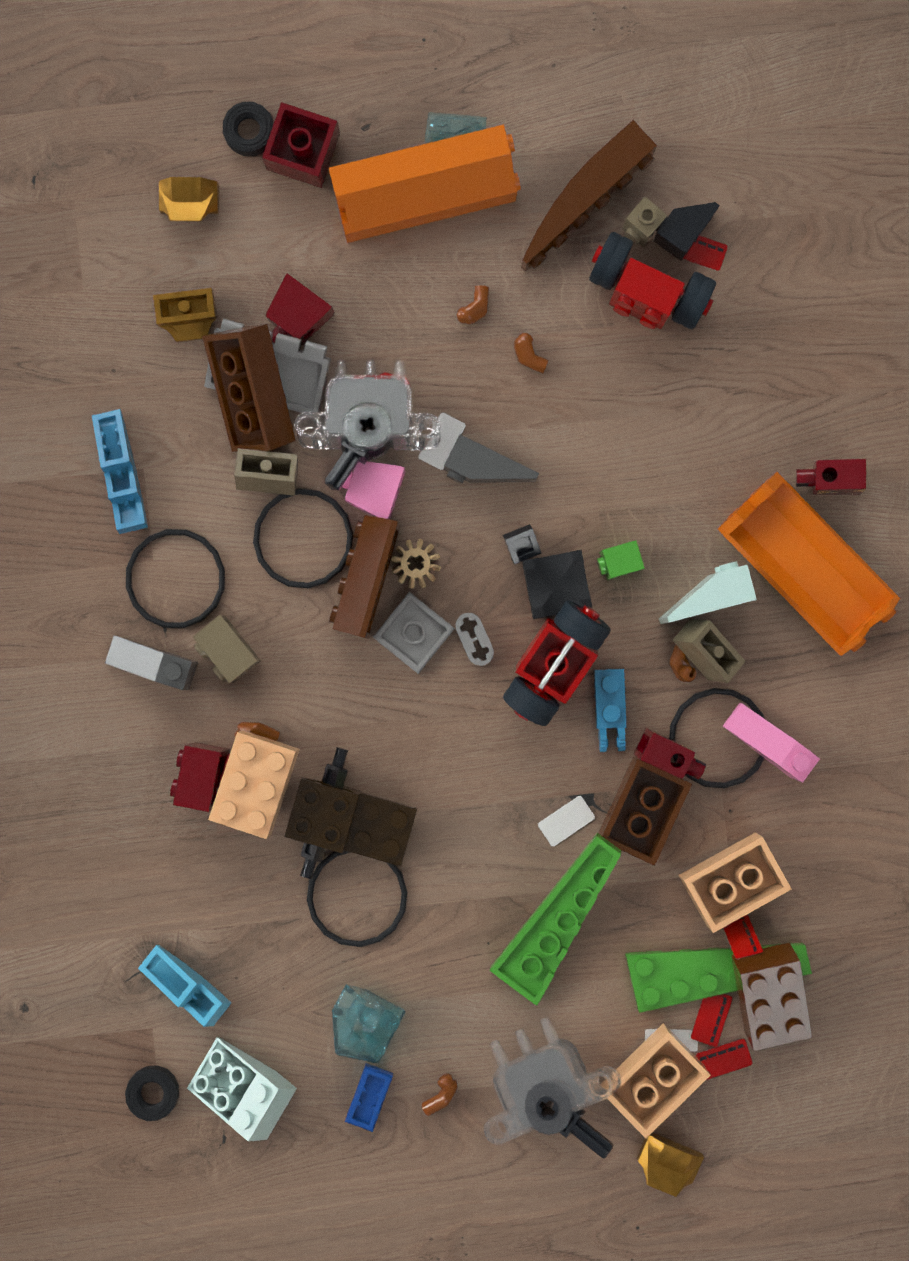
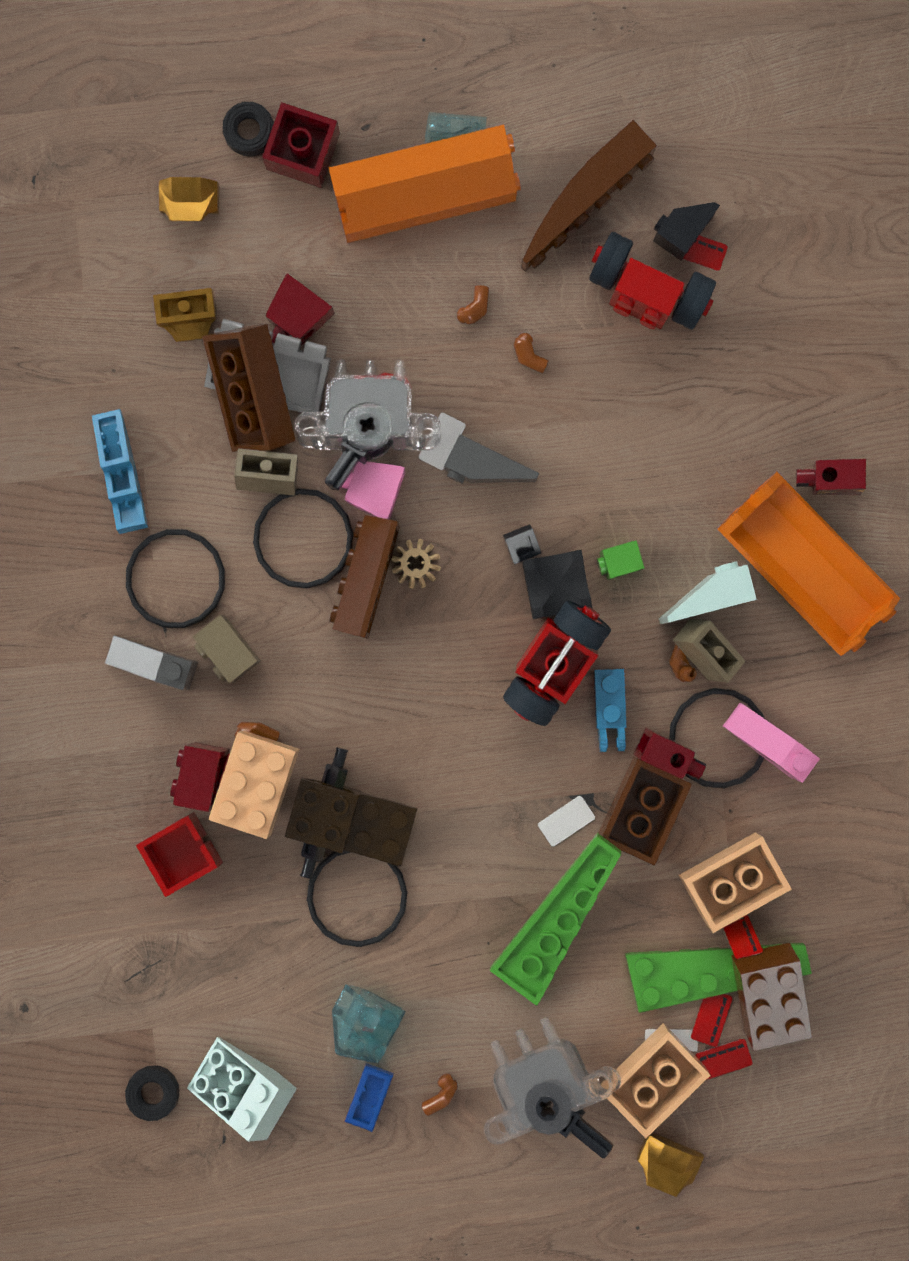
(179, 854): none -> red piece
(184, 986): medium azure slope -> none
(413, 632): light grey tile -> none
(481, 636): light grey beam -> none
(643, 222): dark tan bracket -> none

